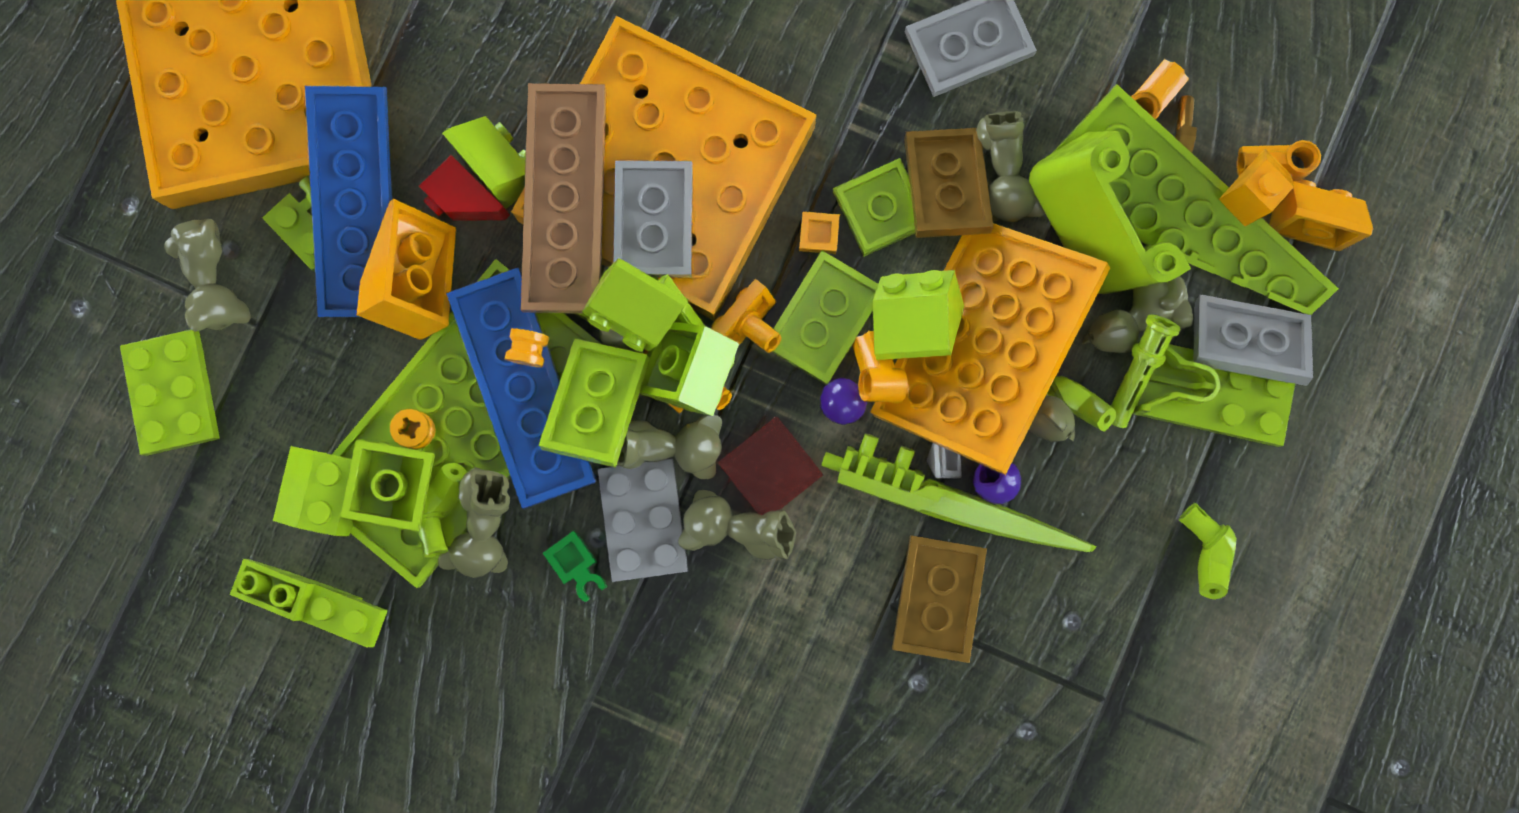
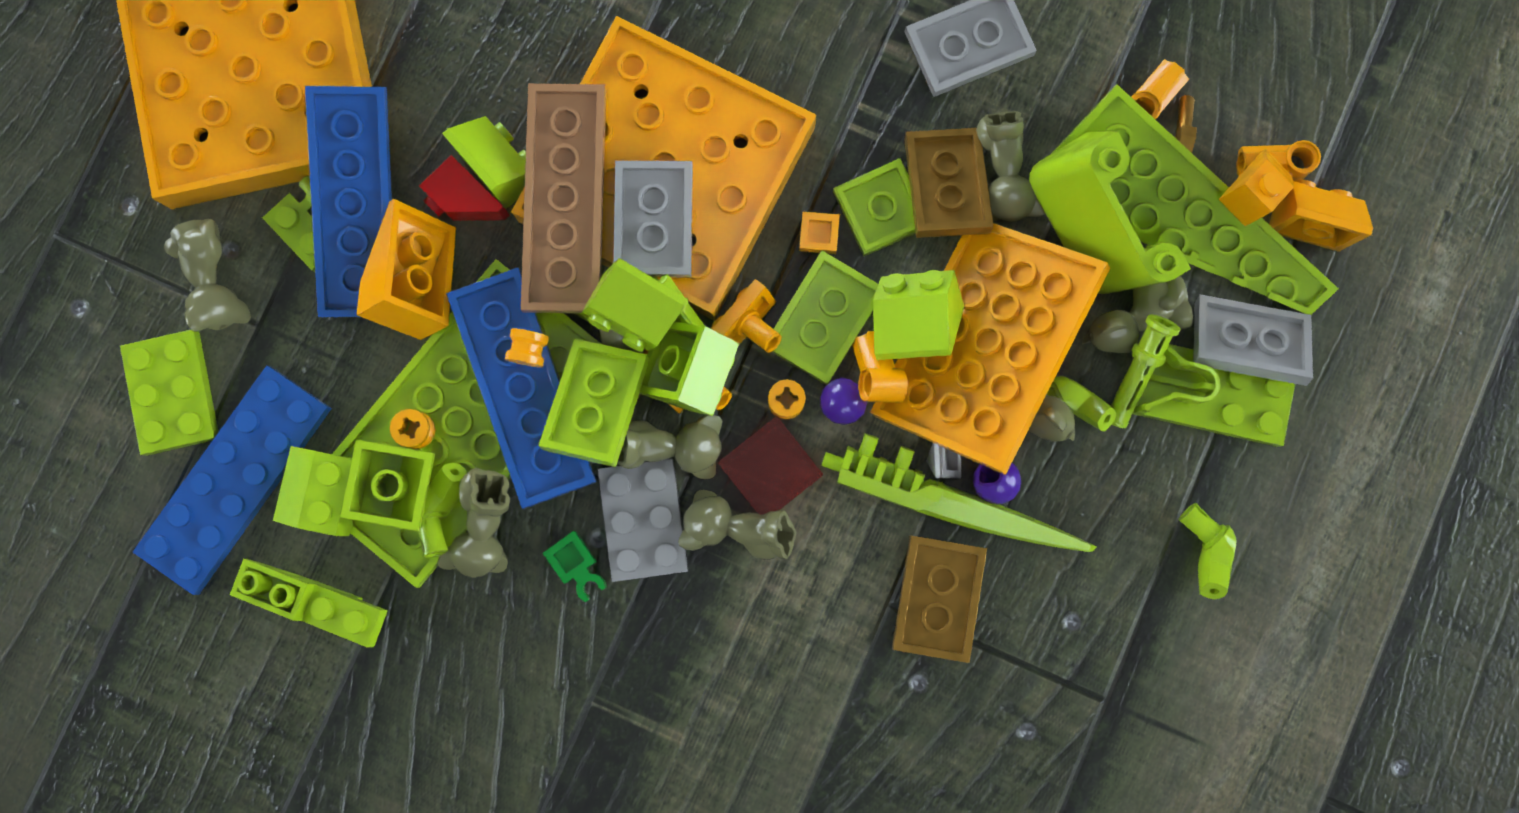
(231, 481): none -> blue plate
(786, 406): none -> light orange wheel

